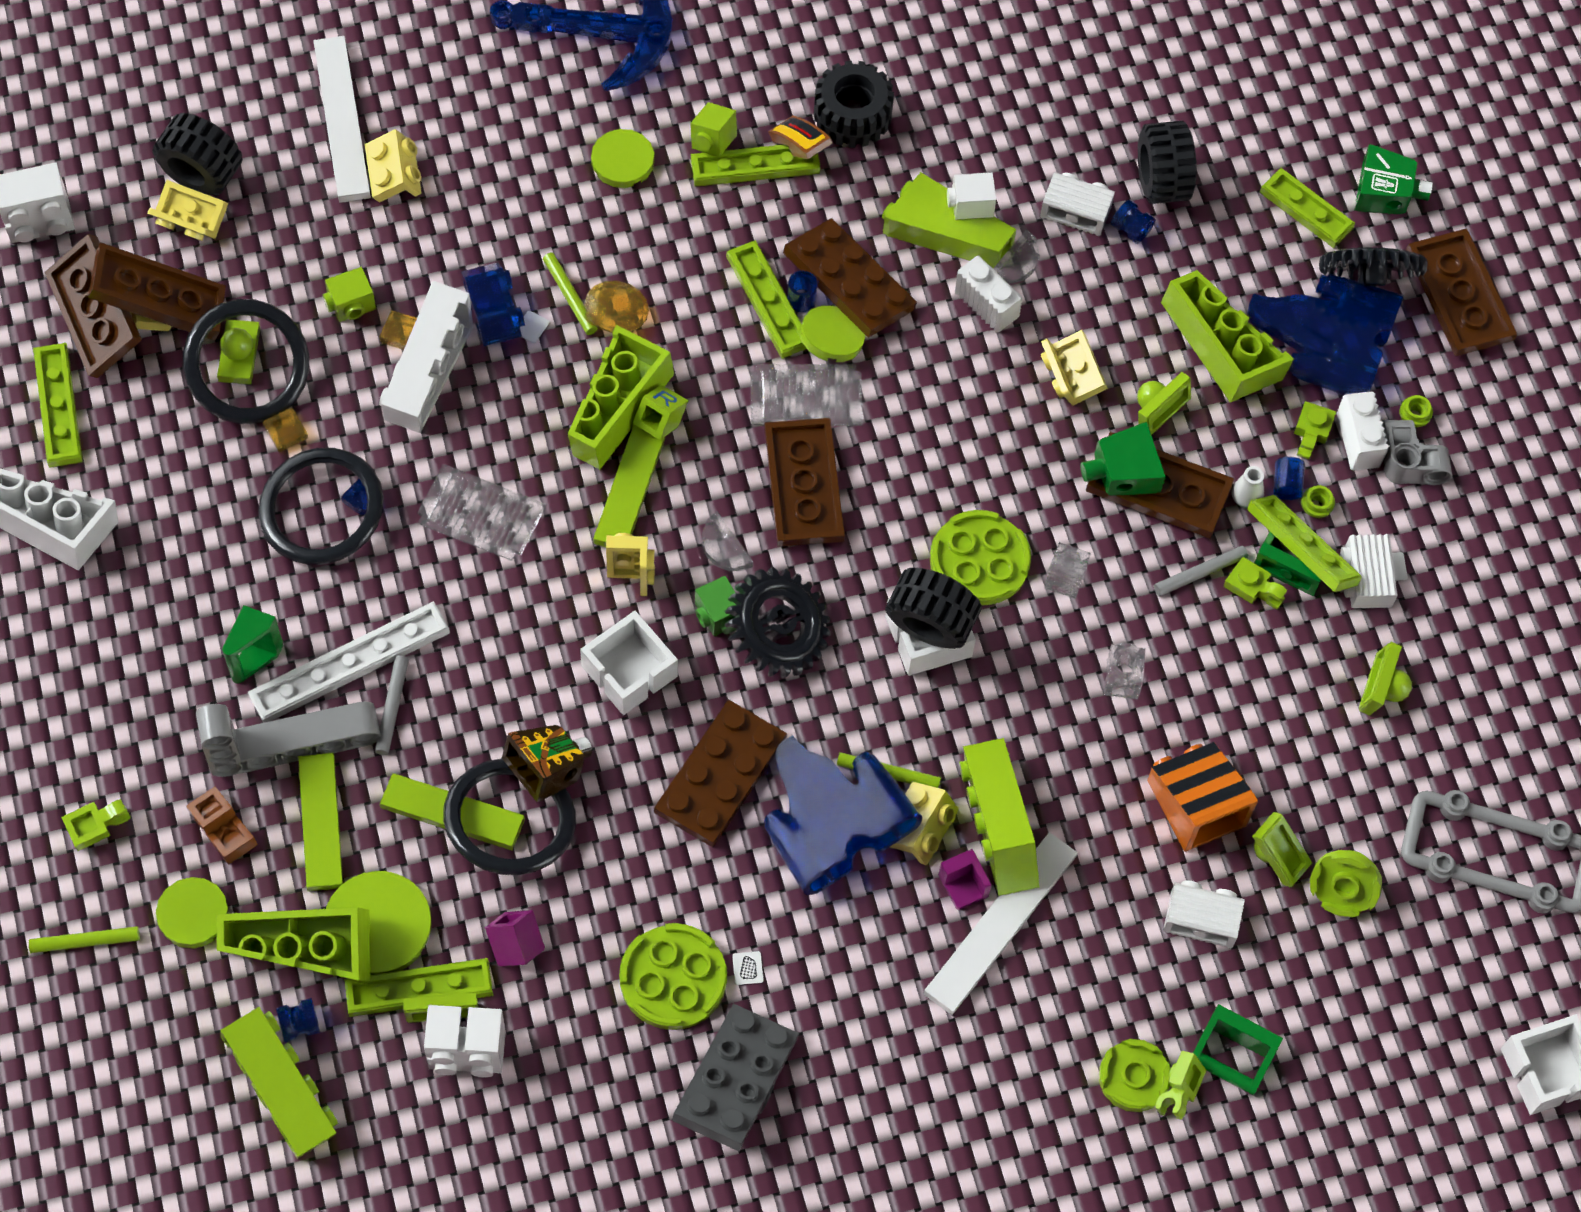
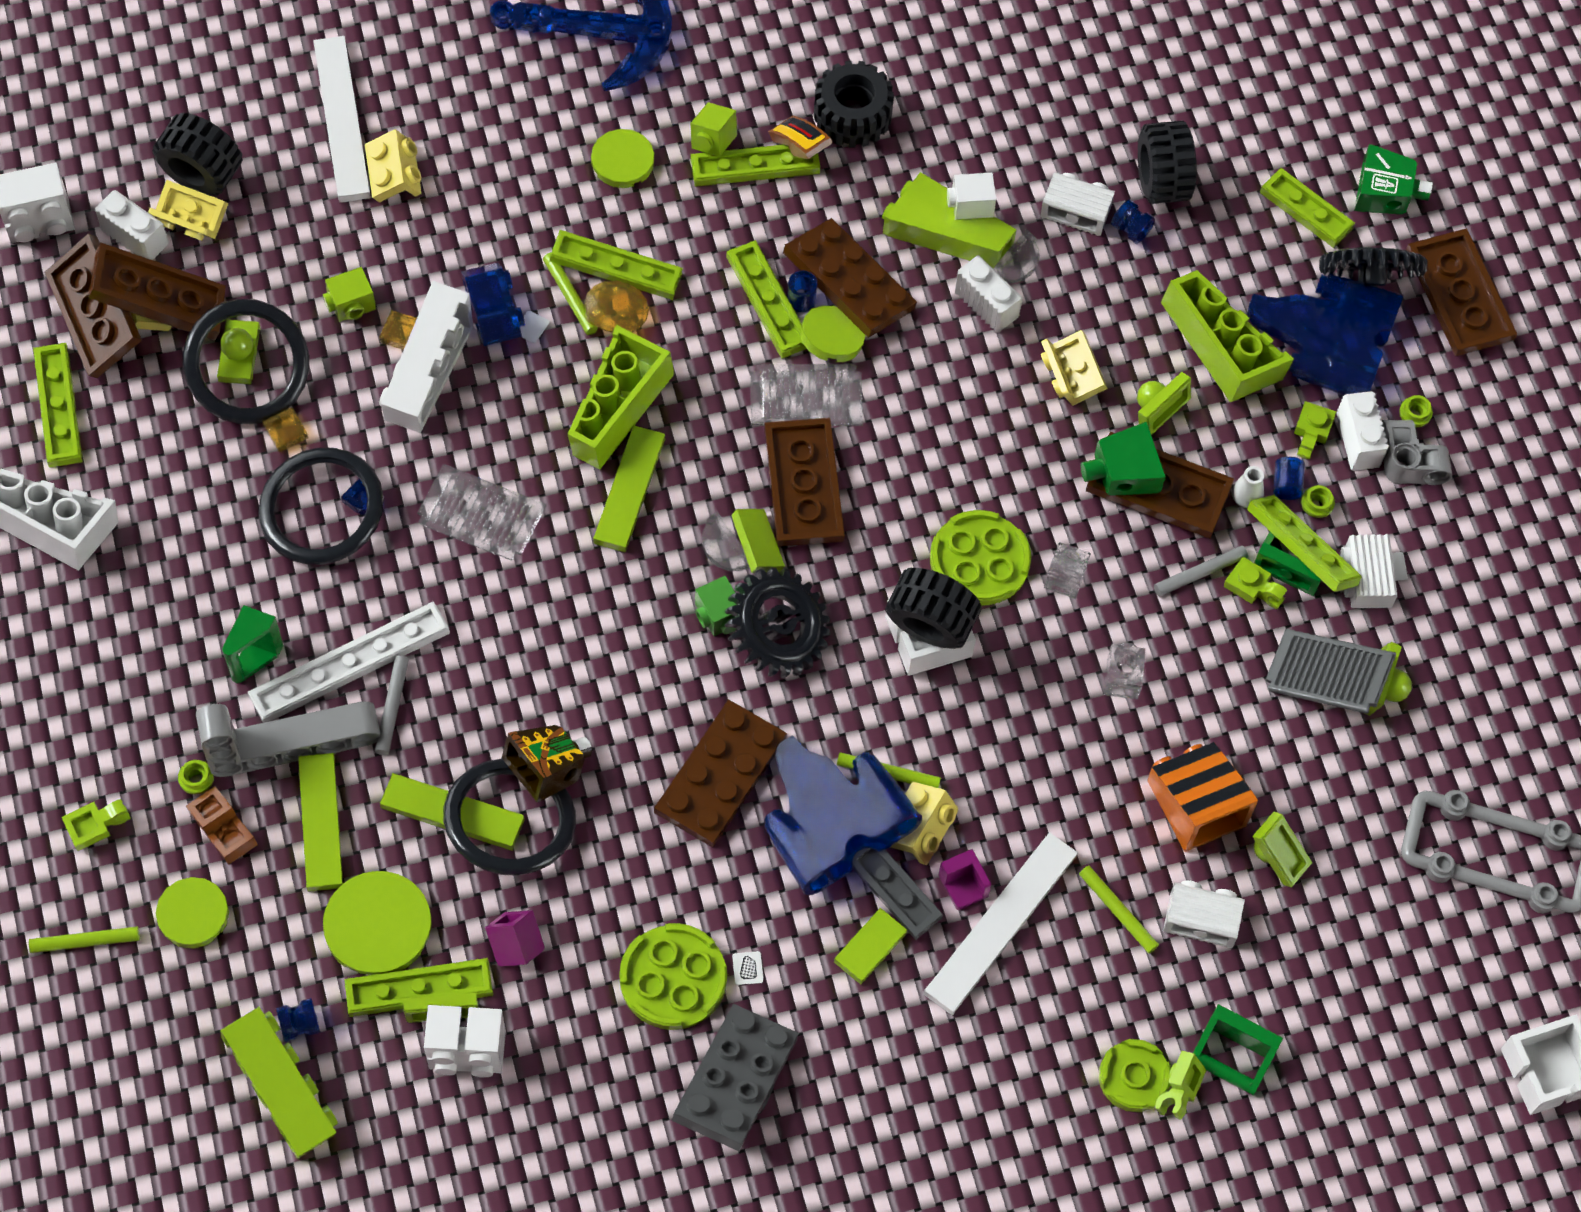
(131, 225): none -> white brick
(193, 768): none -> lime plate
(314, 939): lime wedge -> none
(616, 264): none -> lime tile
(629, 662): white piece -> none
(630, 558): light yellow bracket -> none
(660, 412): lime brick -> none
(757, 539): none -> lime tile
(870, 946): none -> lime tile
(896, 891): none -> dark grey plate
(1000, 816): lime wedge -> none
(1119, 909): none -> lime bar
(1329, 671): none -> dark grey window
(1346, 882): lime tile -> none

